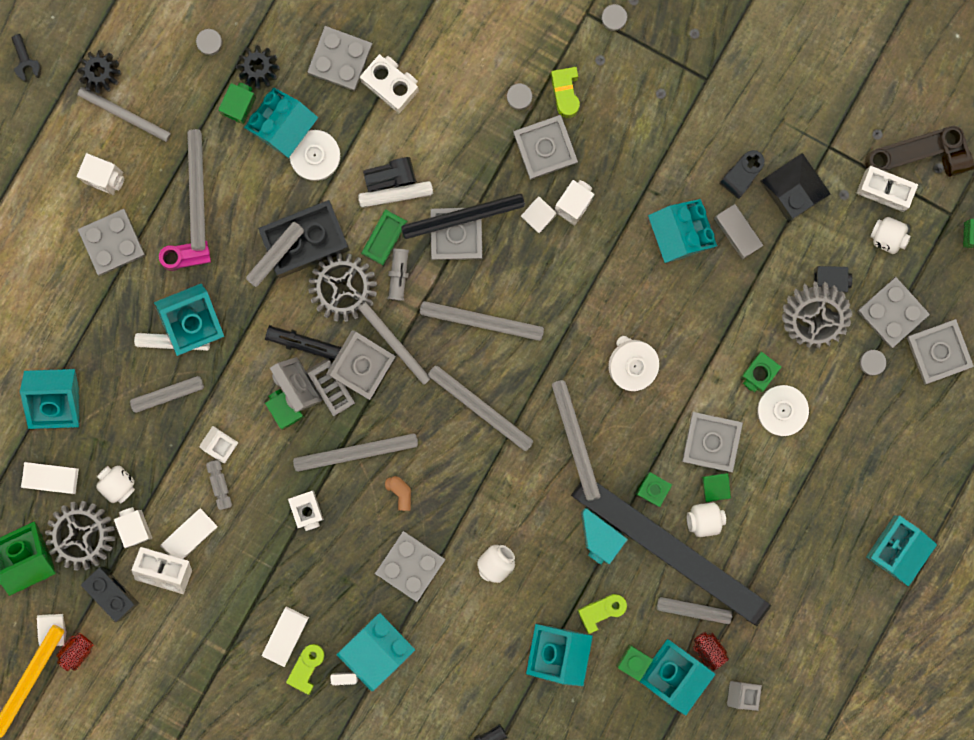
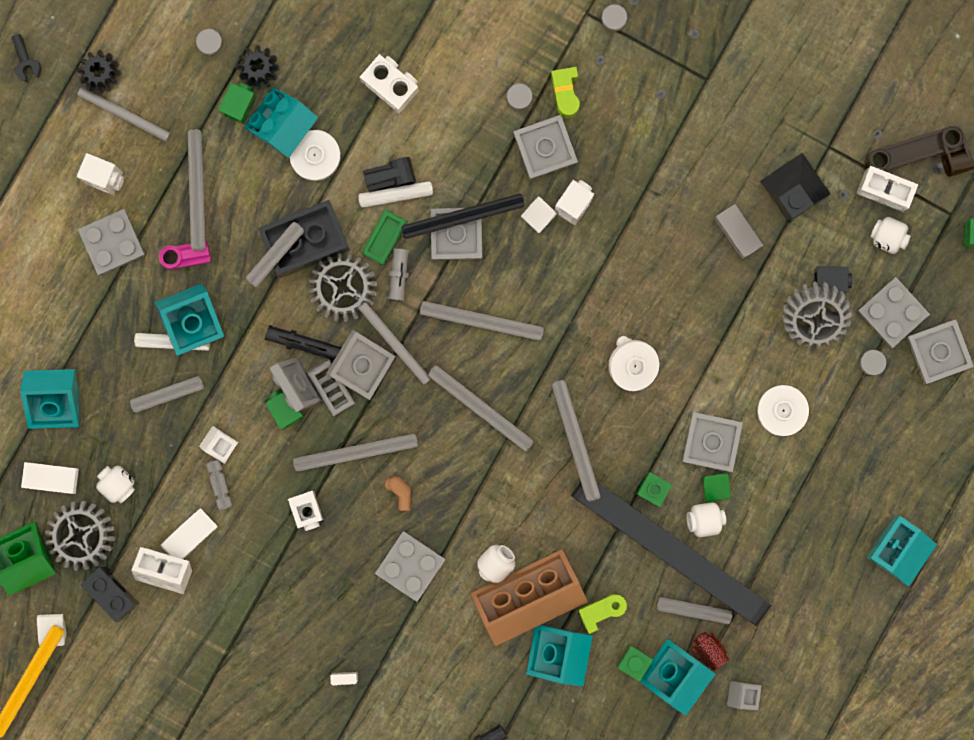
(74, 652): clear red brick -> none
(132, 527): white brick -> none
(285, 636): white slope -> none
(310, 658): lime leg -> none
(339, 58): light grey plate -> none
(376, 652): teal slope -> none
(529, 597): none -> medium nougat slope
(600, 538): teal slope -> none
(682, 230): teal slope -> none
(740, 176): black piece -> none
(770, 368): green brick -> none

